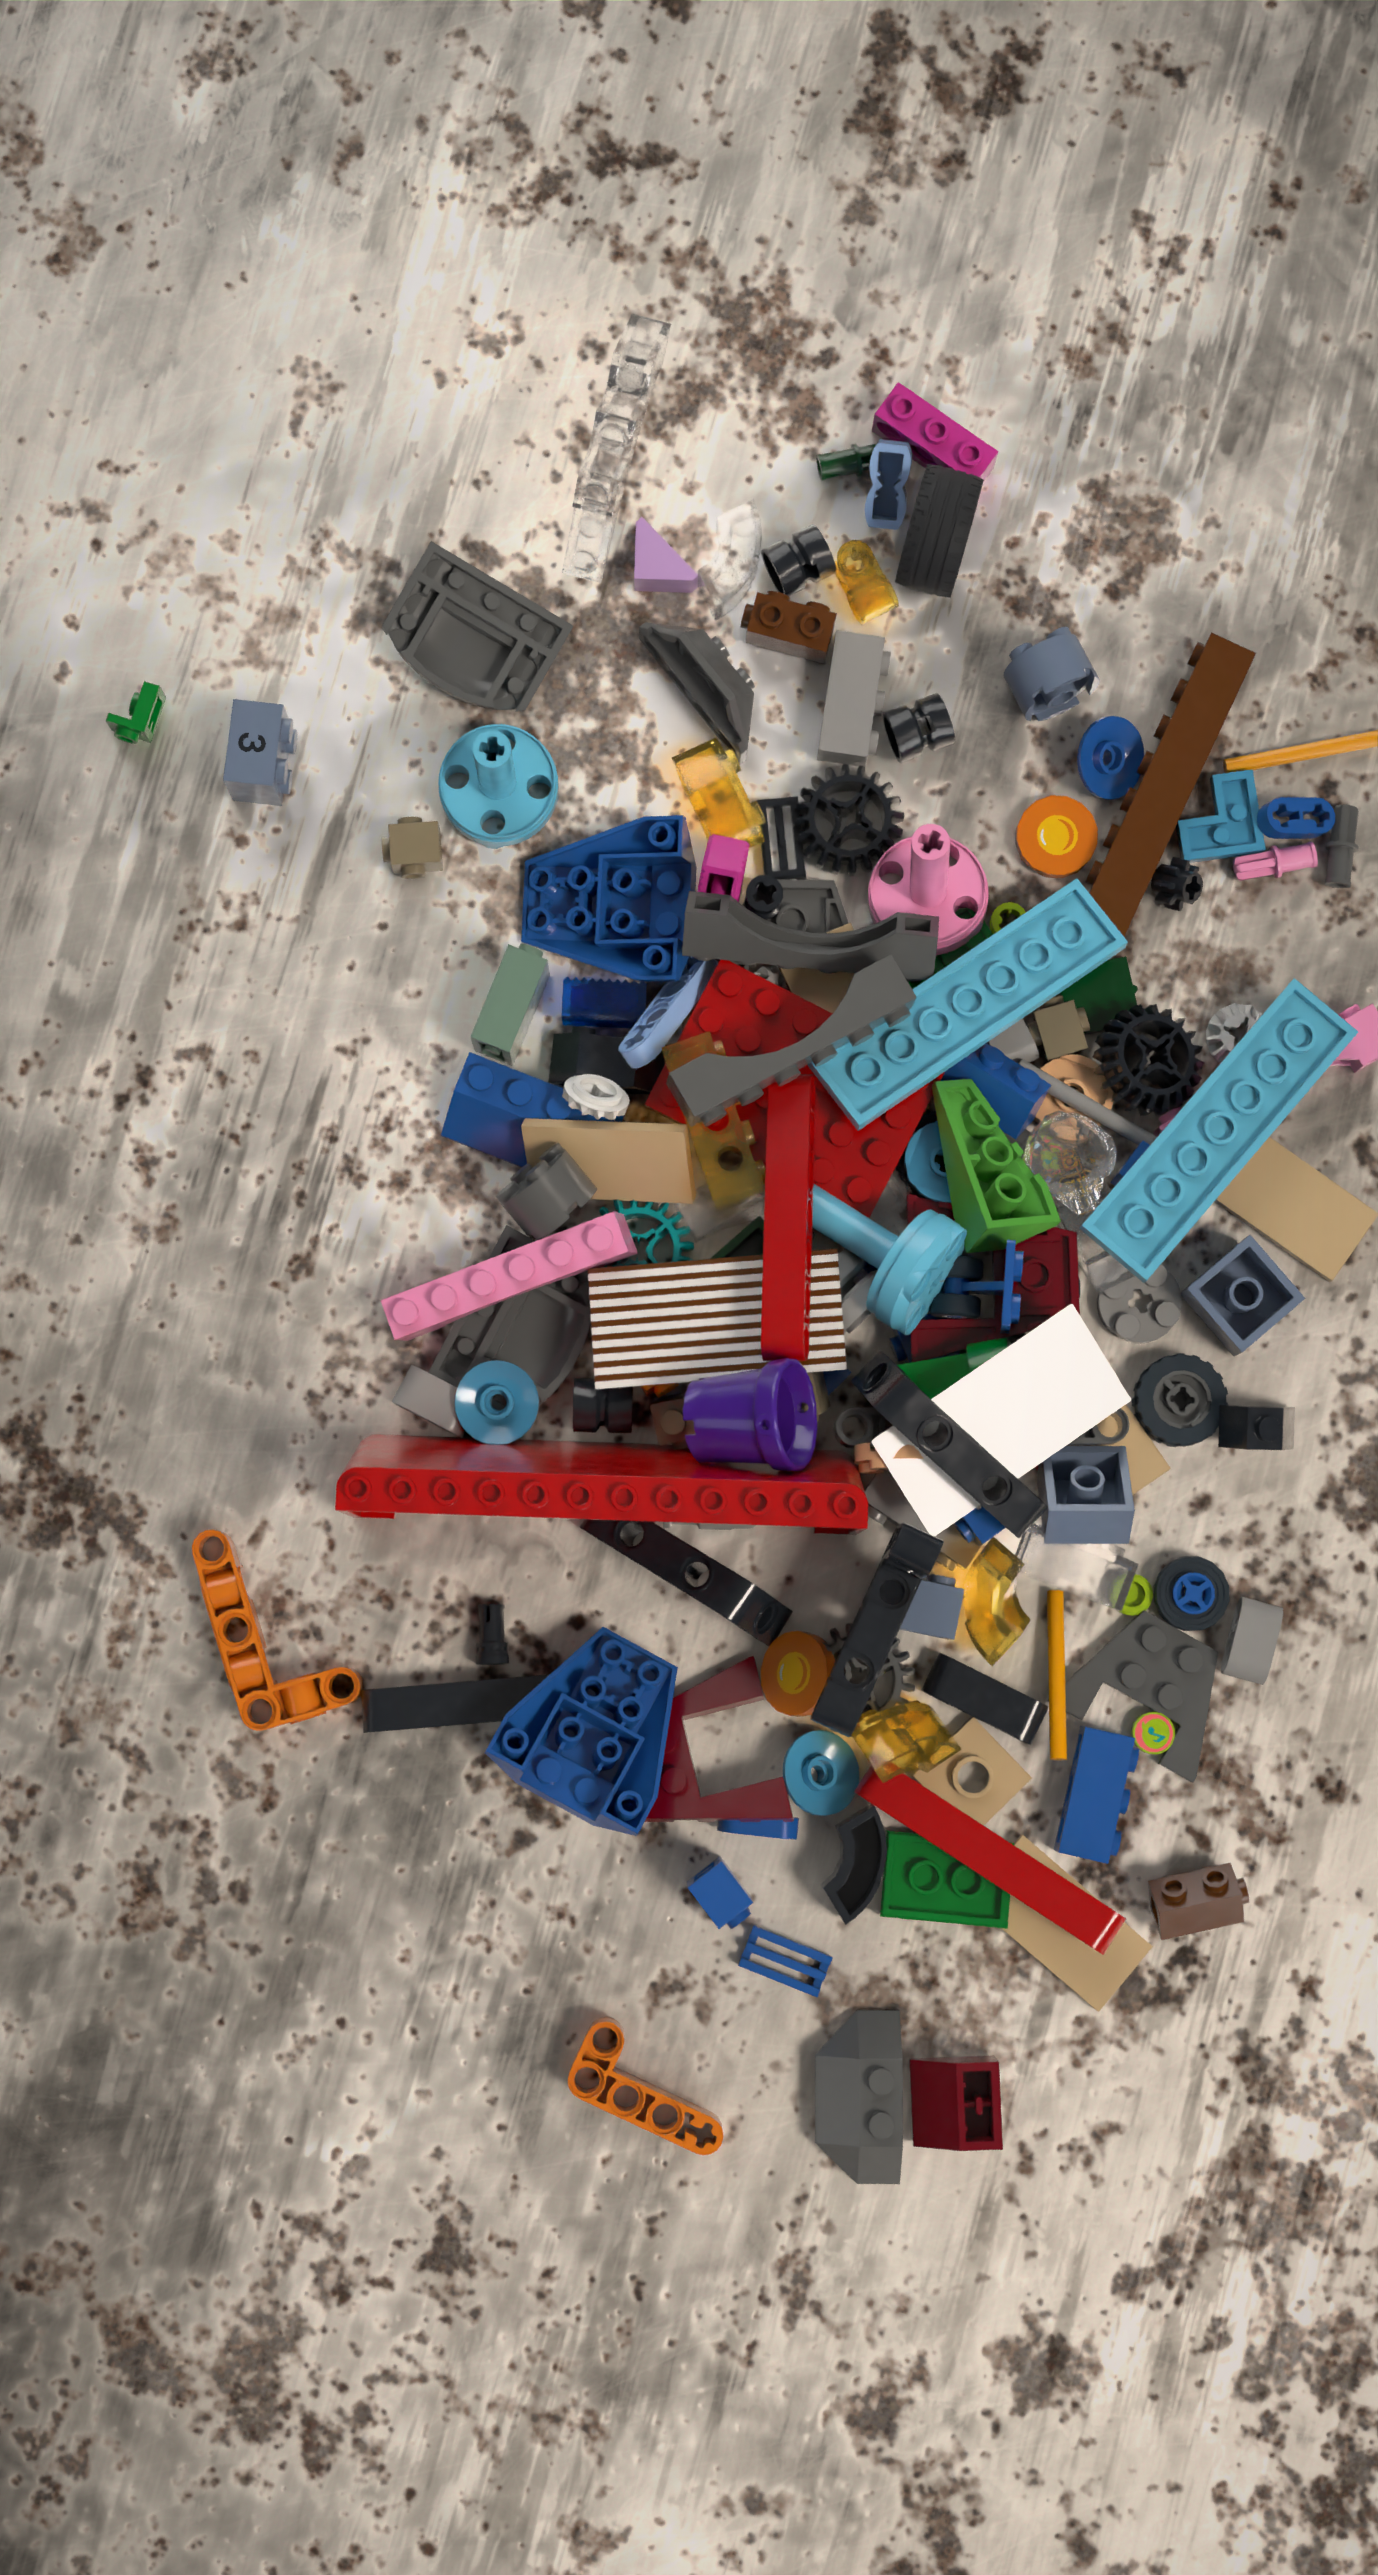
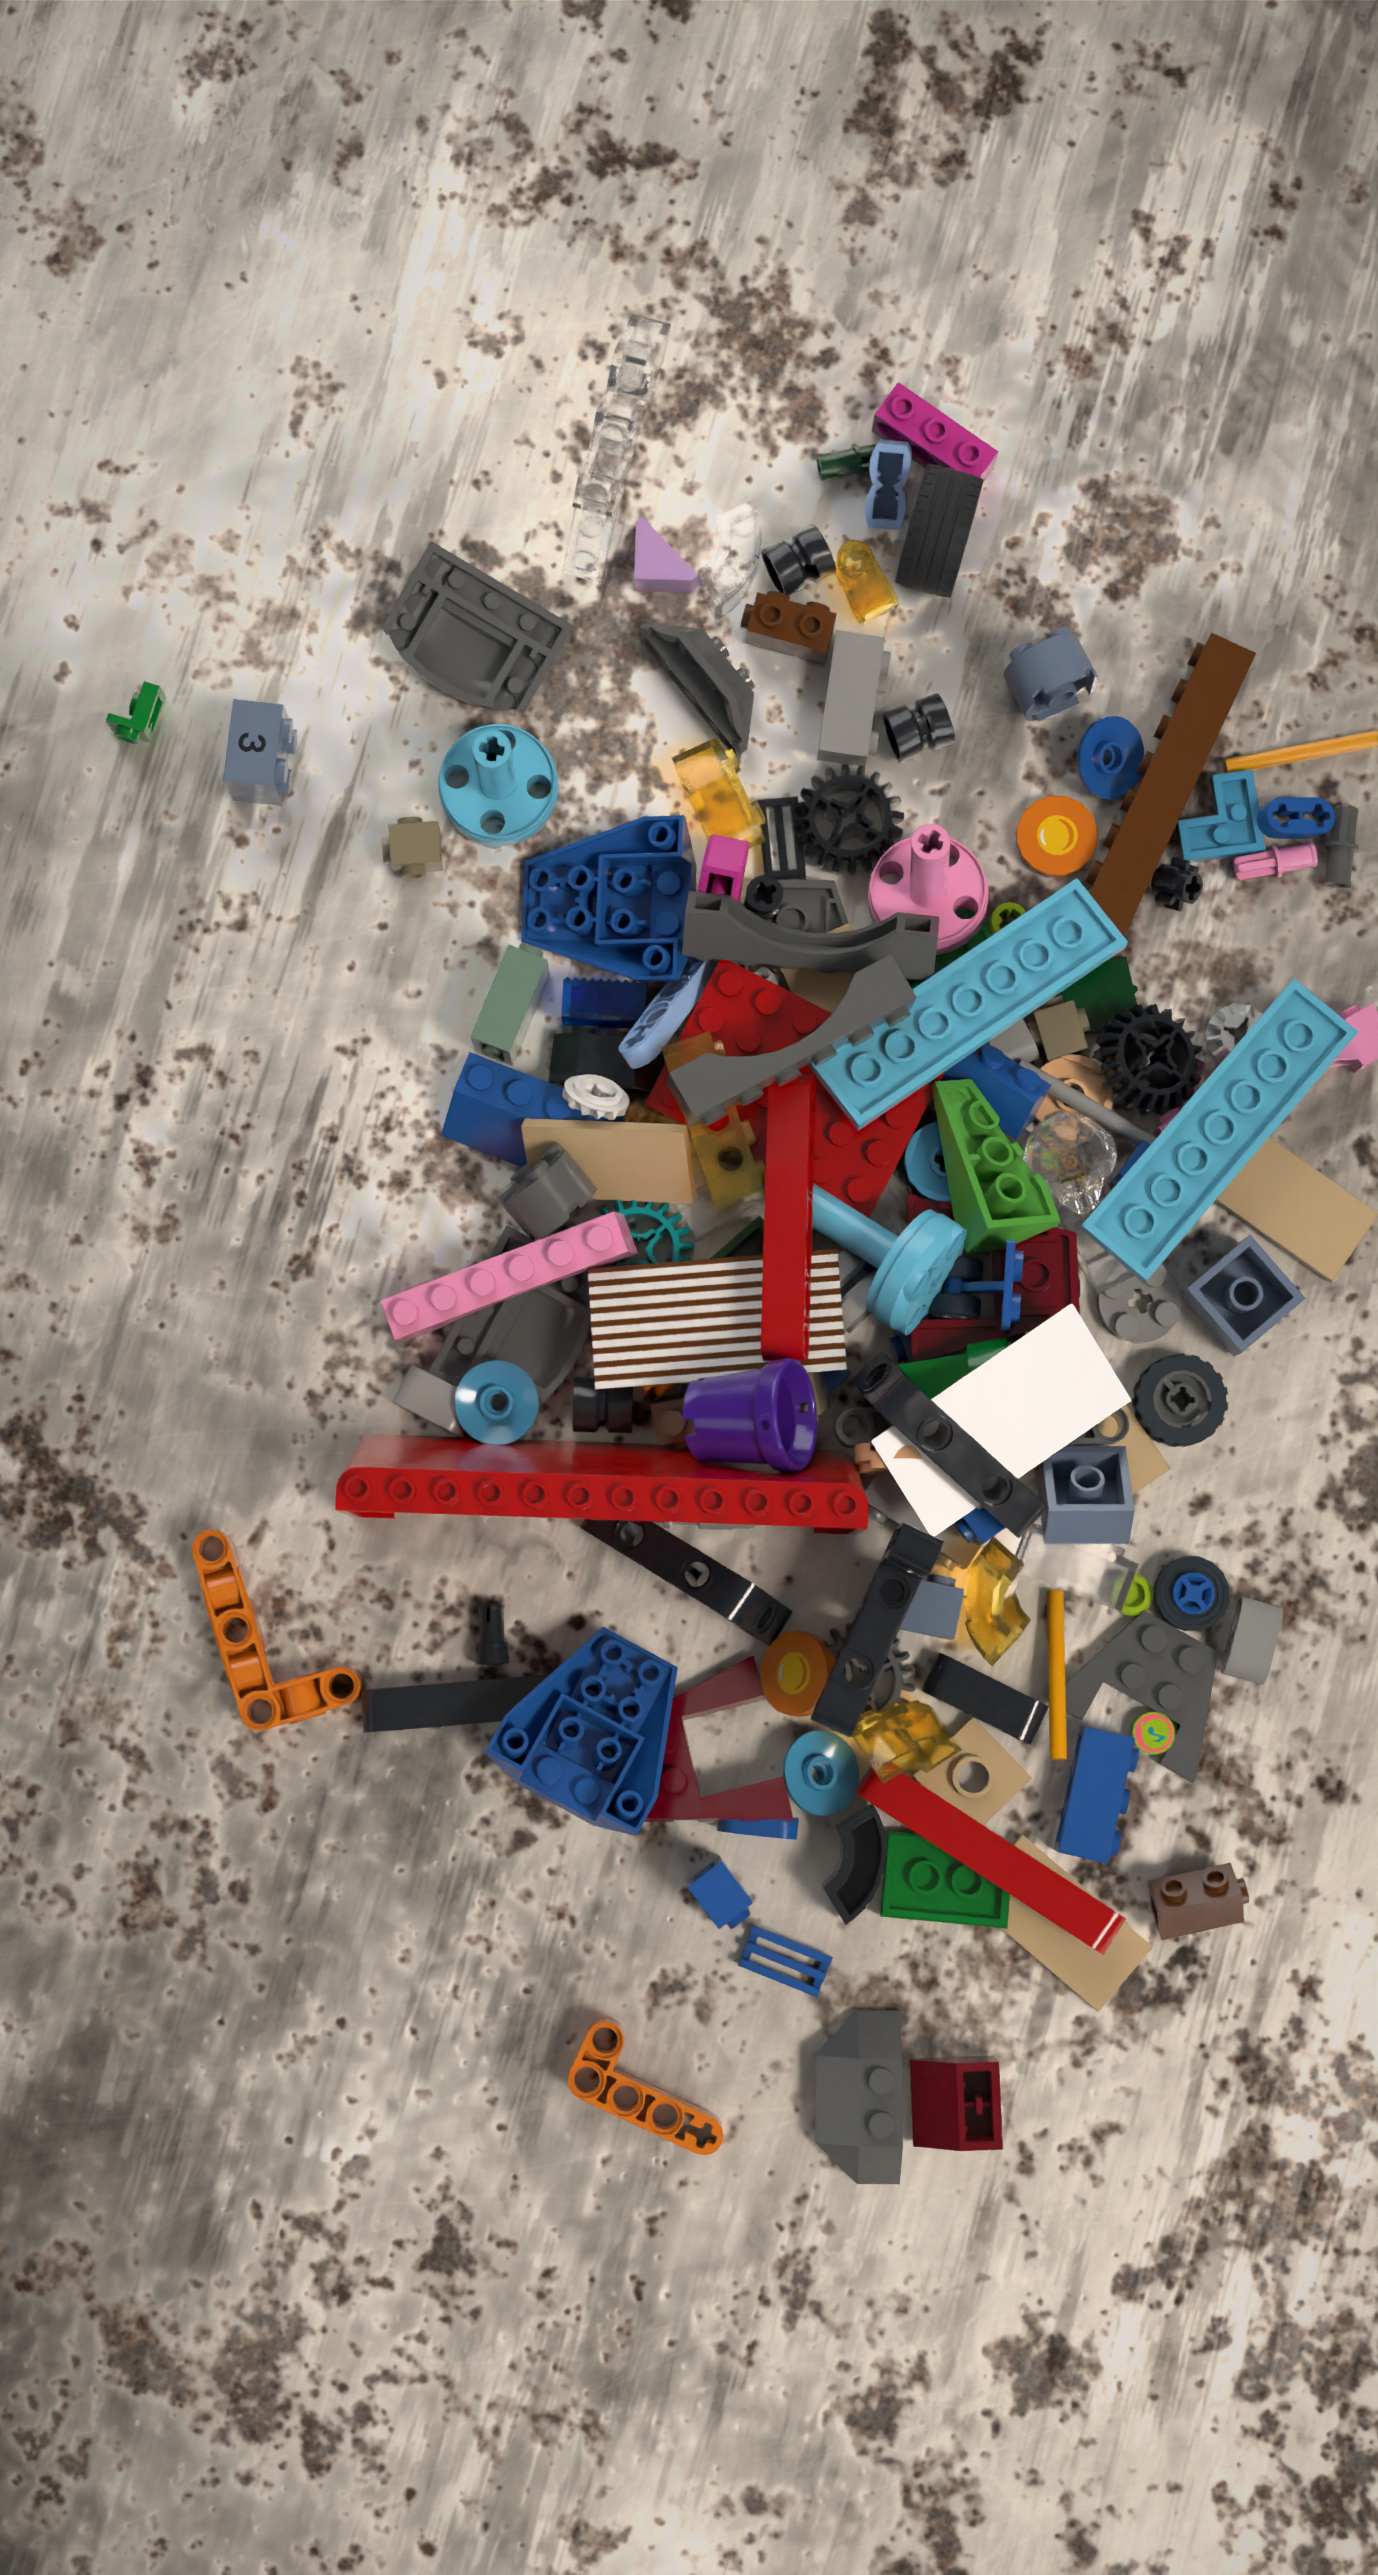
(1256, 1427): black slope -> none

